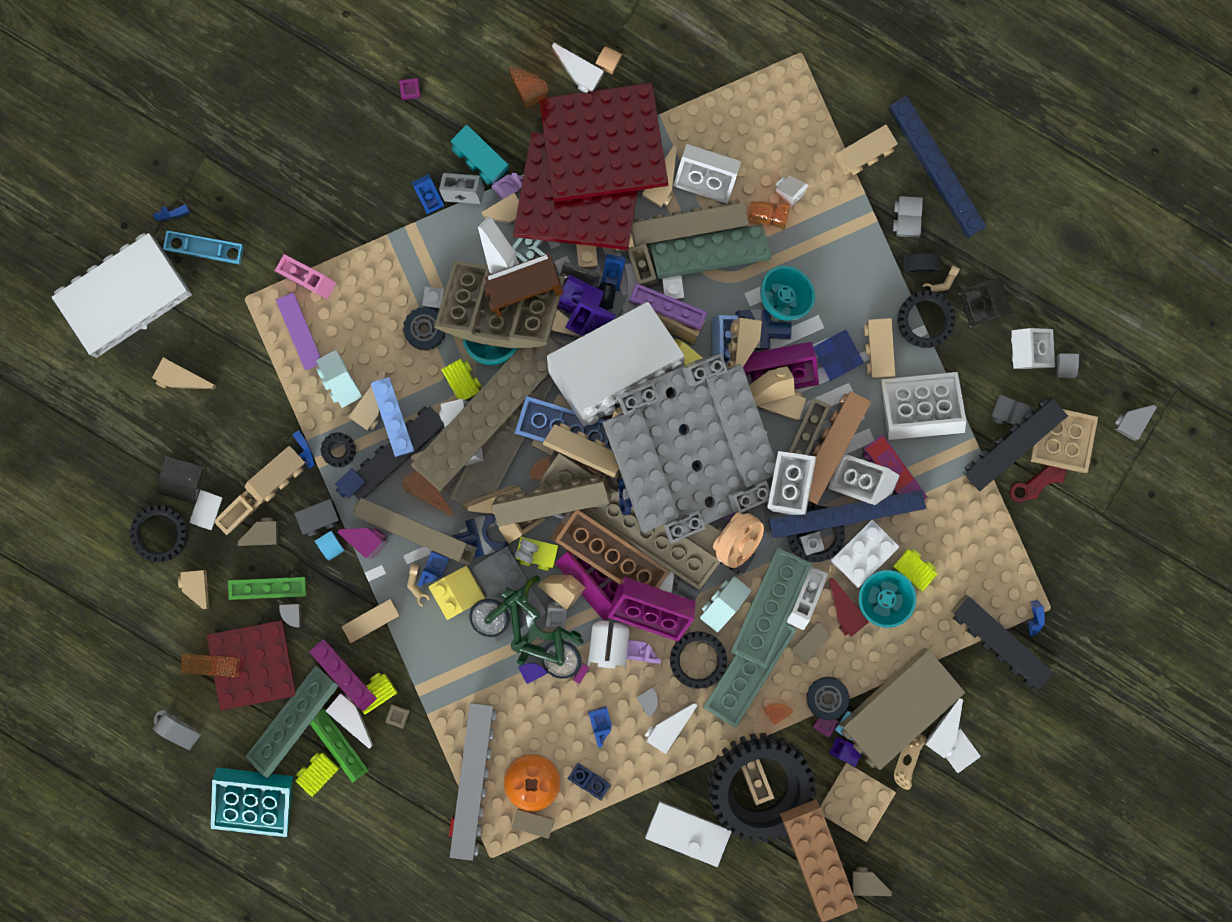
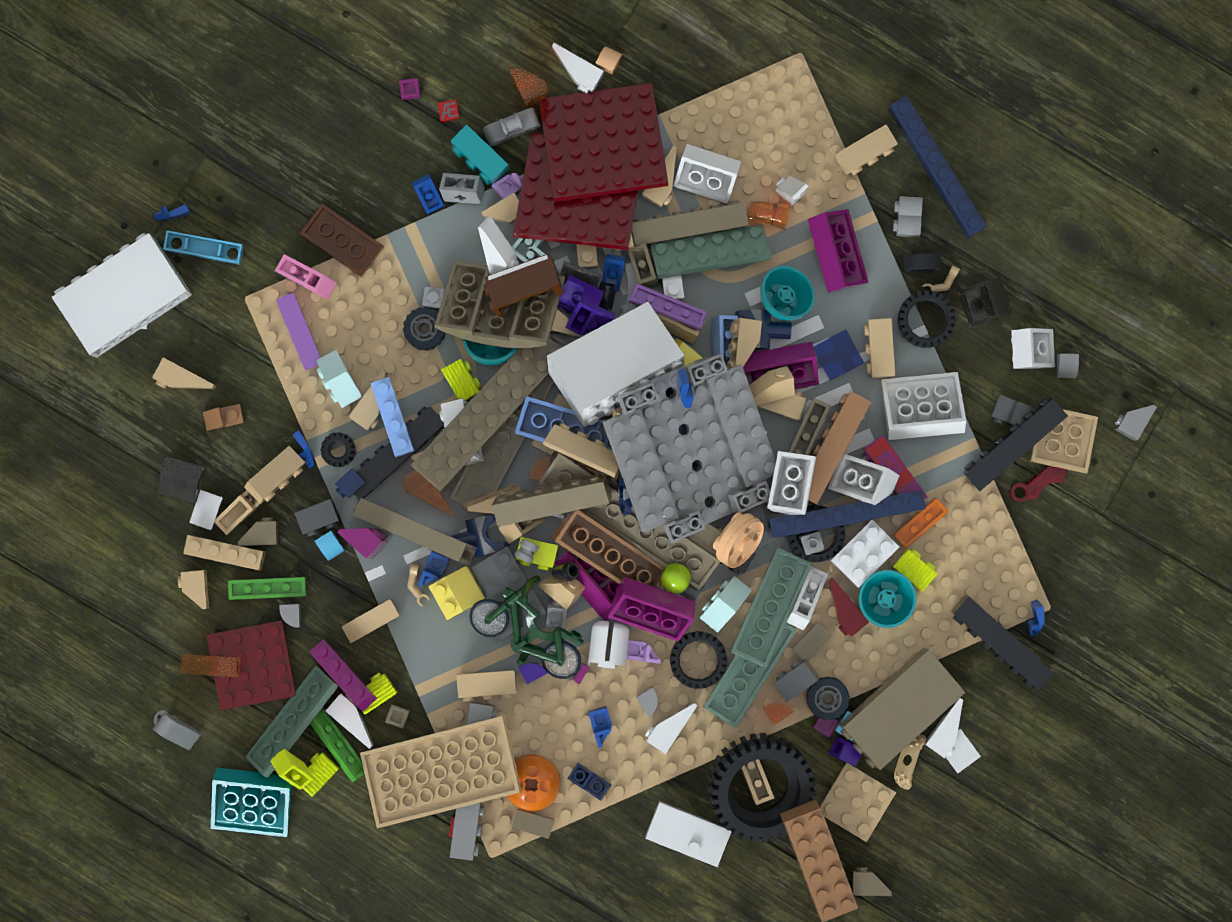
(136, 527): black tyre -> none
(223, 417): none -> medium nougat slope
(224, 552): none -> tan arch
(291, 769): none -> neon yellow brick
(341, 240): none -> reddish brown tile
(440, 772): none -> tan plate
(448, 111): none -> red tile
(486, 685): none -> tan brick
(511, 126): none -> light grey piece
(567, 571): none -> black cone
(675, 578): none -> lime hair
(684, 388): none -> blue slope
(795, 680): none -> dark grey brick
(838, 250): none -> magenta slope
(920, 523): none -> orange tile

